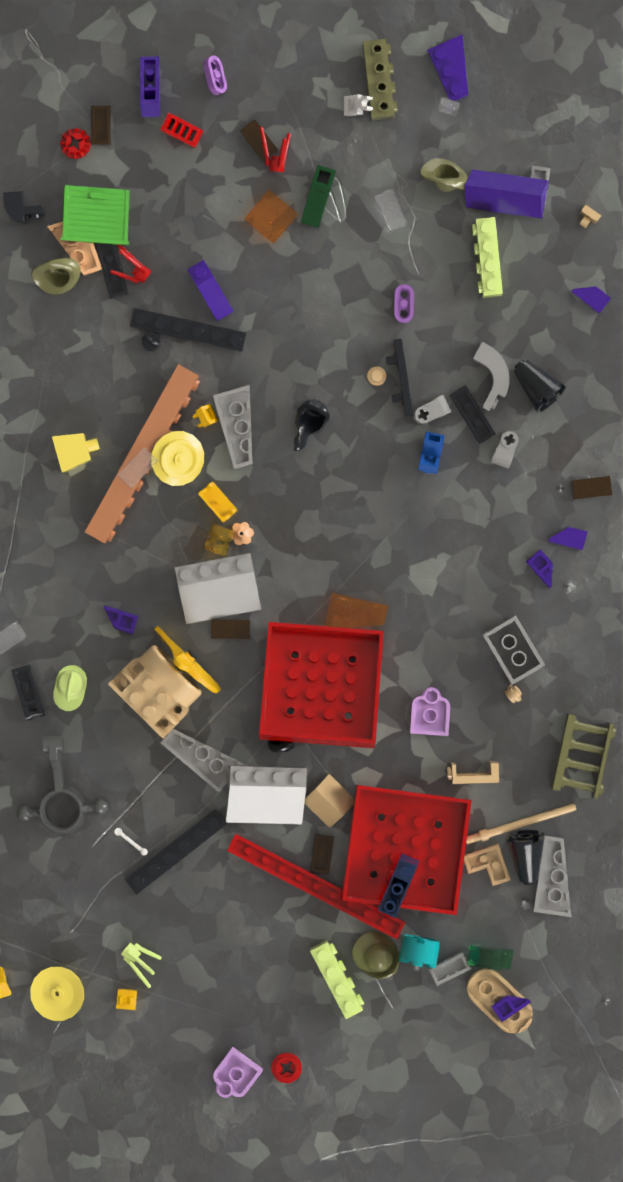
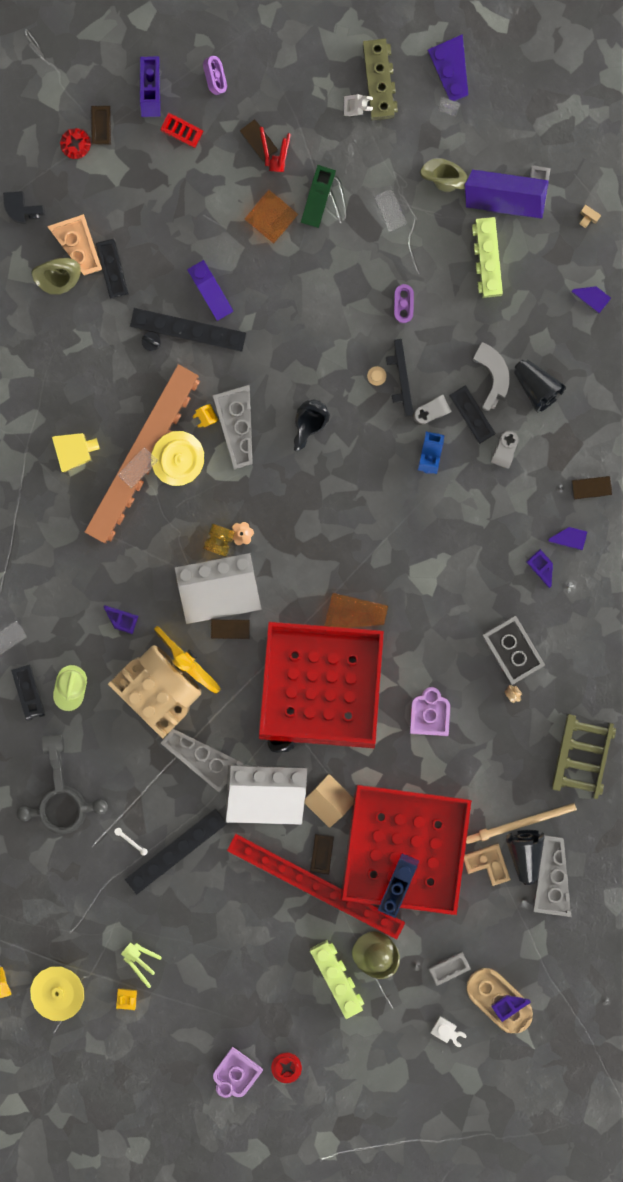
(95, 215): bright green piece -> none
(140, 271): red plant -> none
(218, 502): yellow hinge -> none
(419, 951): teal brick -> none
(446, 1030): none -> white plate
(466, 778): tan panel -> none
(489, 957): clear green brick -> none

